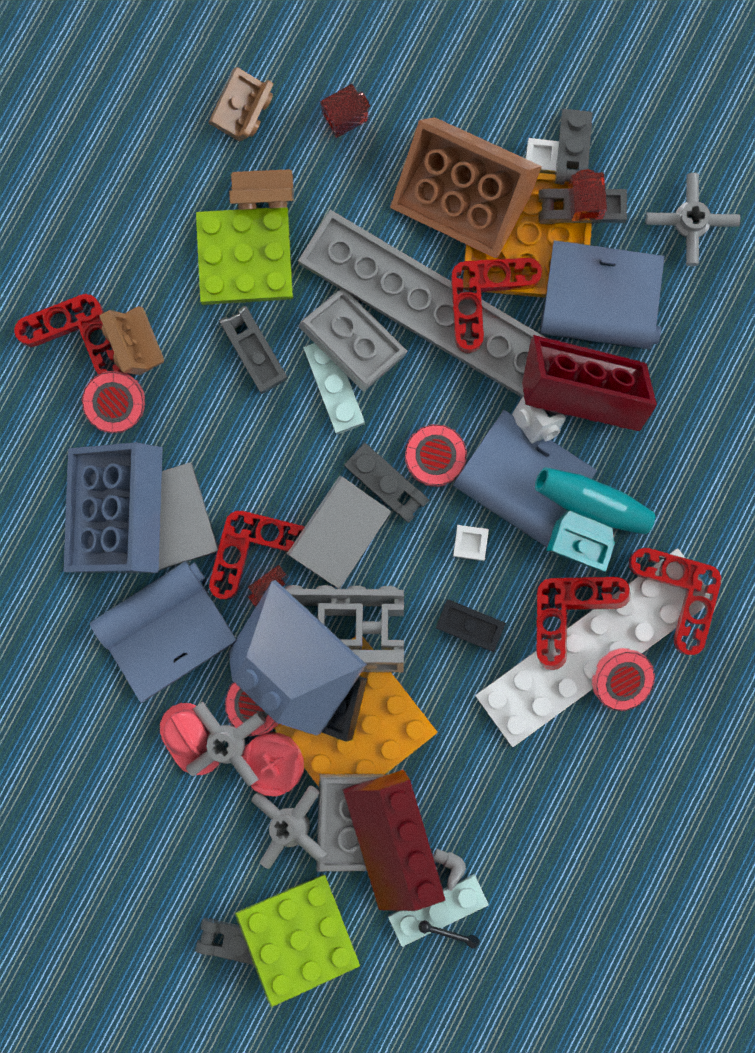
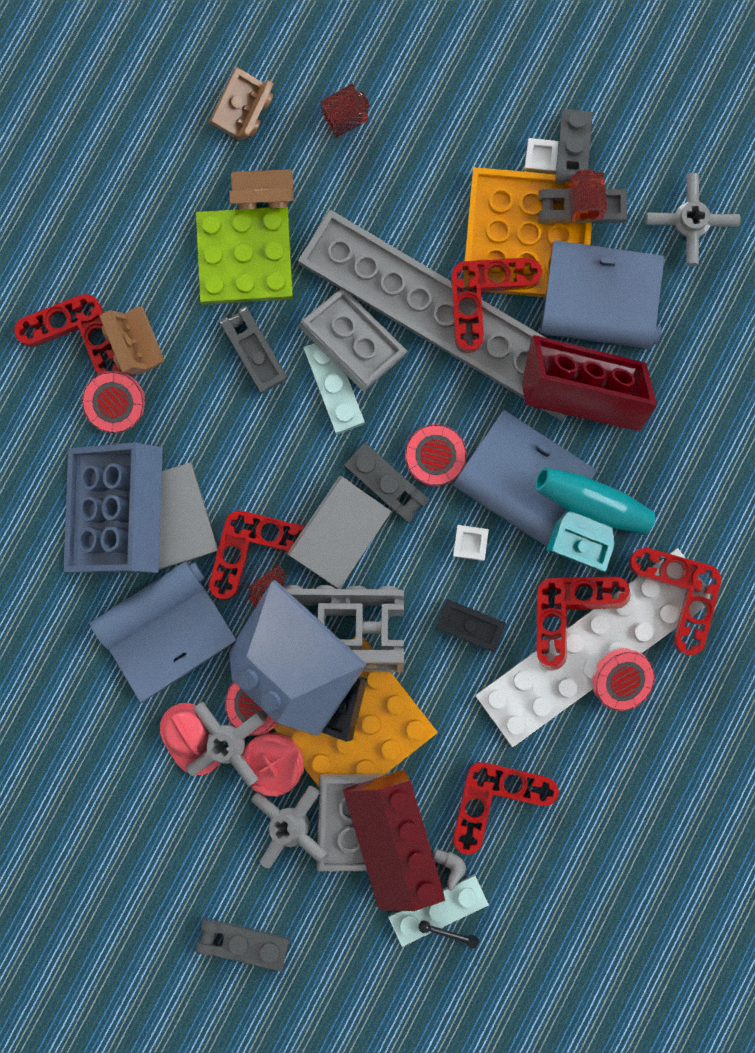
(297, 940): lime plate -> none
(464, 185): nougat slope -> none
(485, 793): none -> red beam
(536, 422): white bracket -> none

